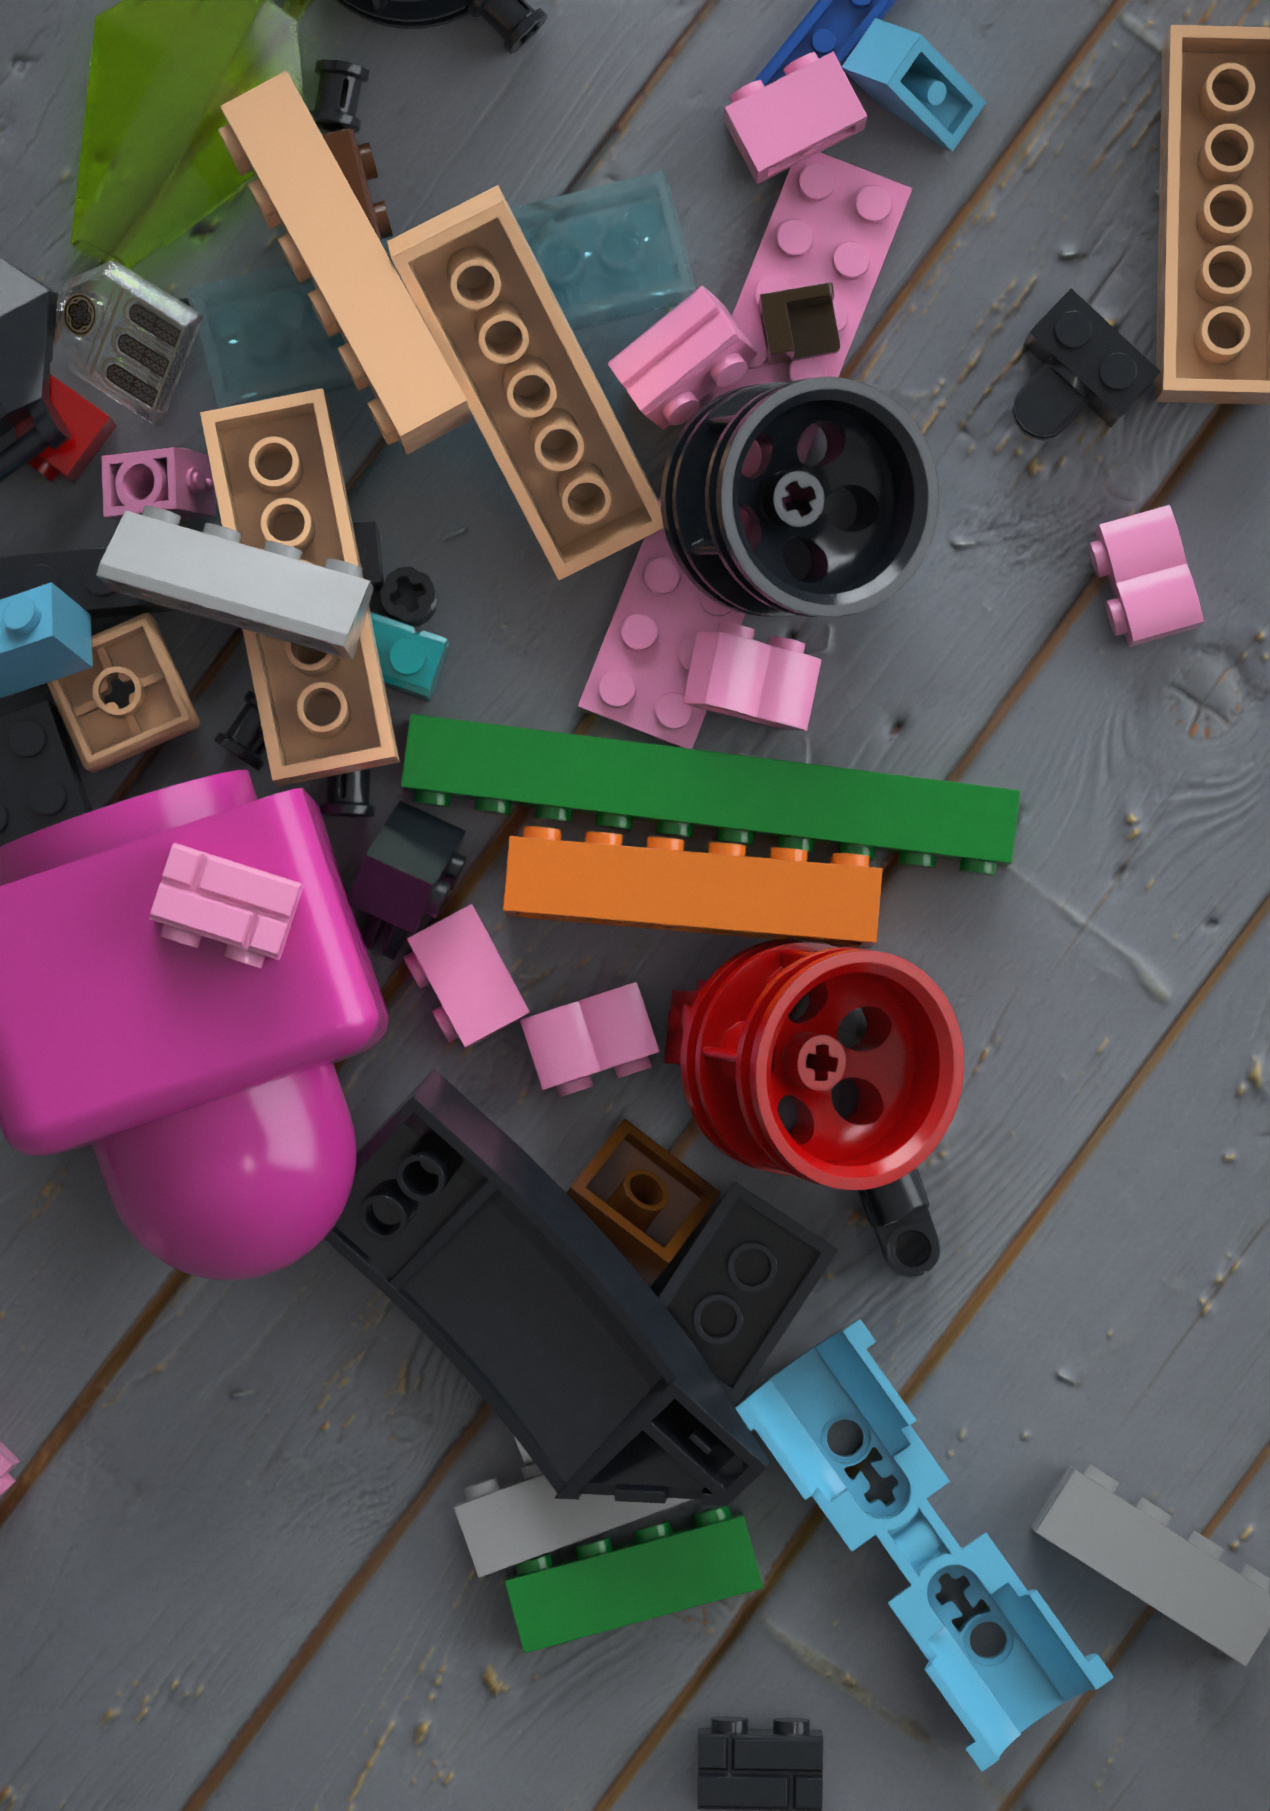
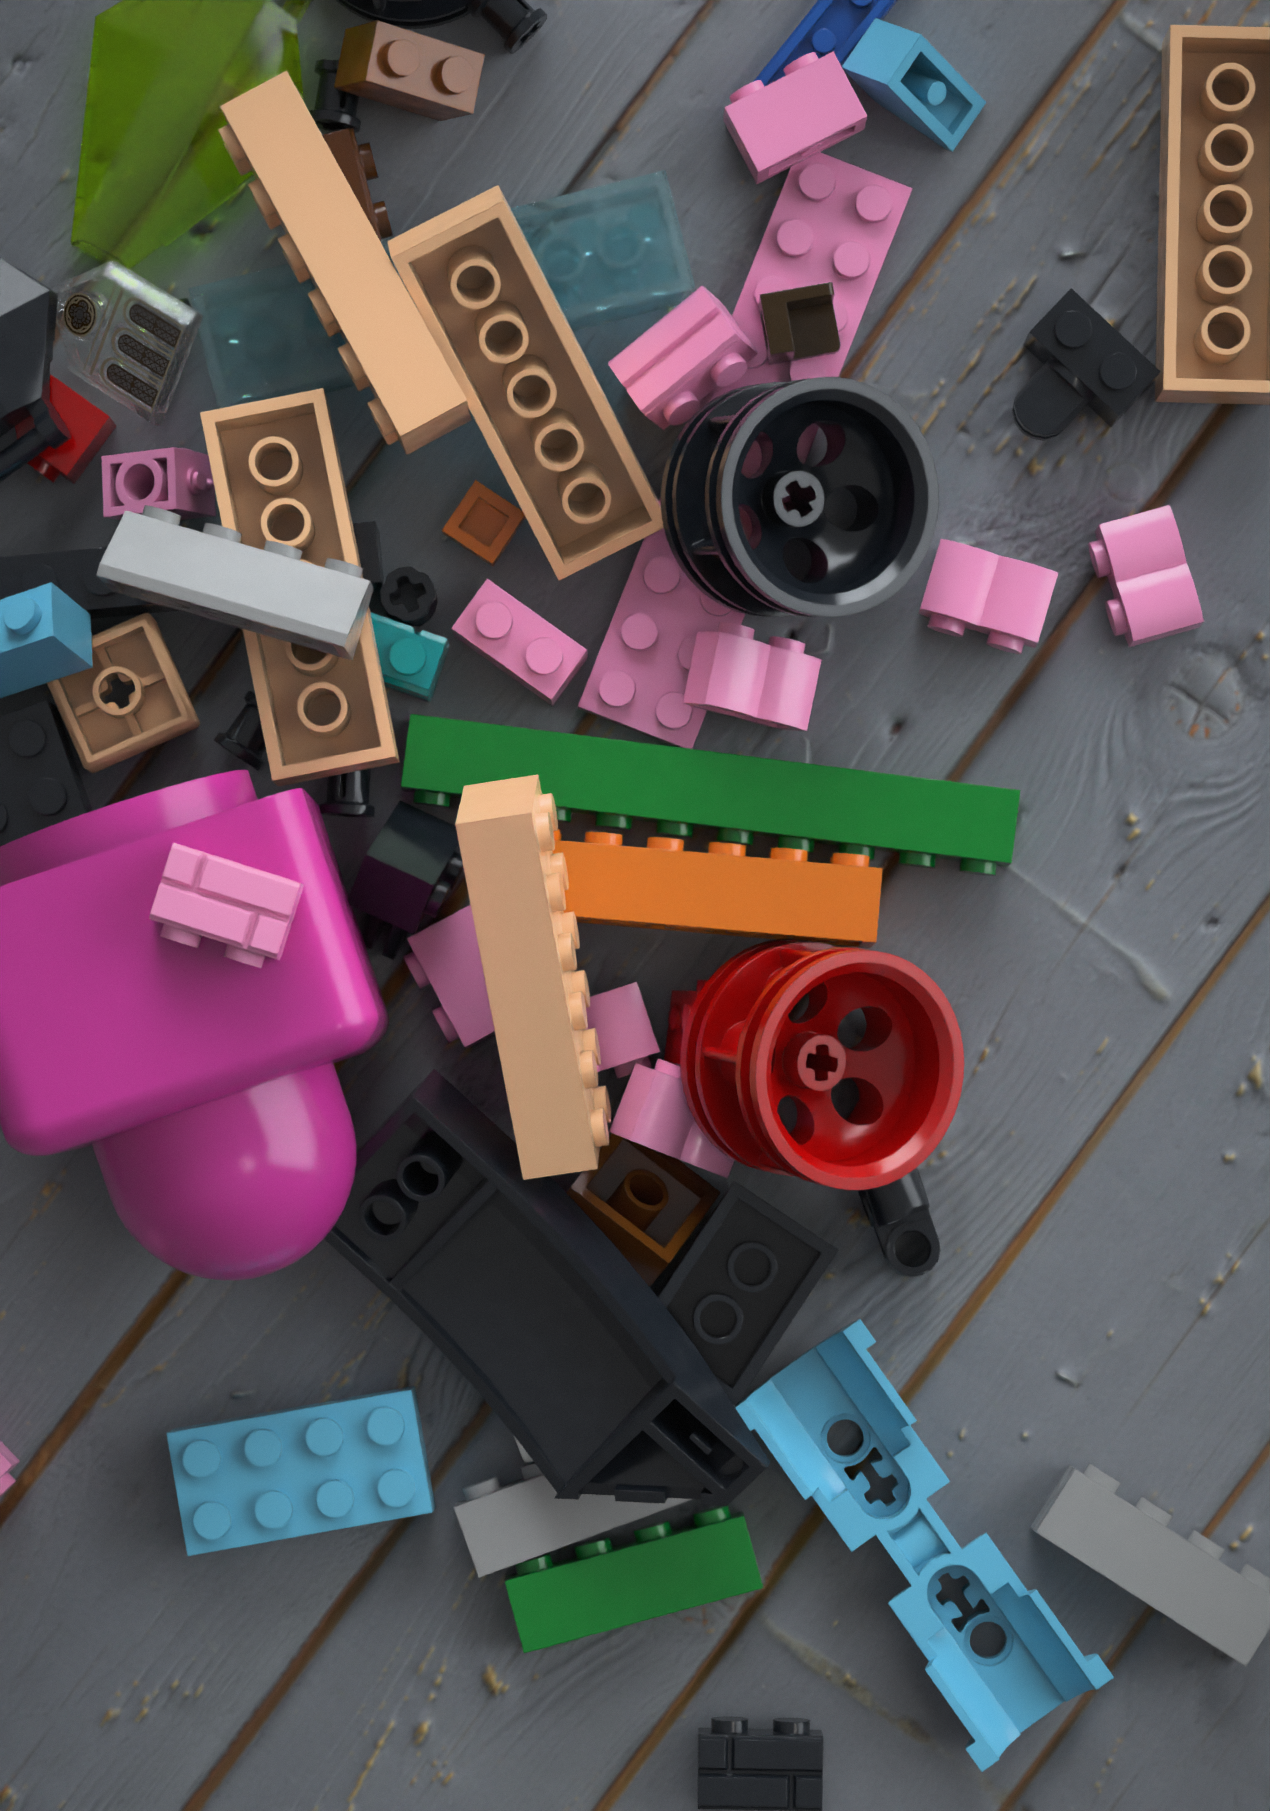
(301, 1471): none -> medium azure brick
(409, 71): none -> dark orange brick
(484, 523): none -> orange plate
(519, 642): none -> bright pink brick
(531, 976): none -> light nougat brick
(659, 1117): none -> bright pink brick
(987, 595): none -> bright pink brick

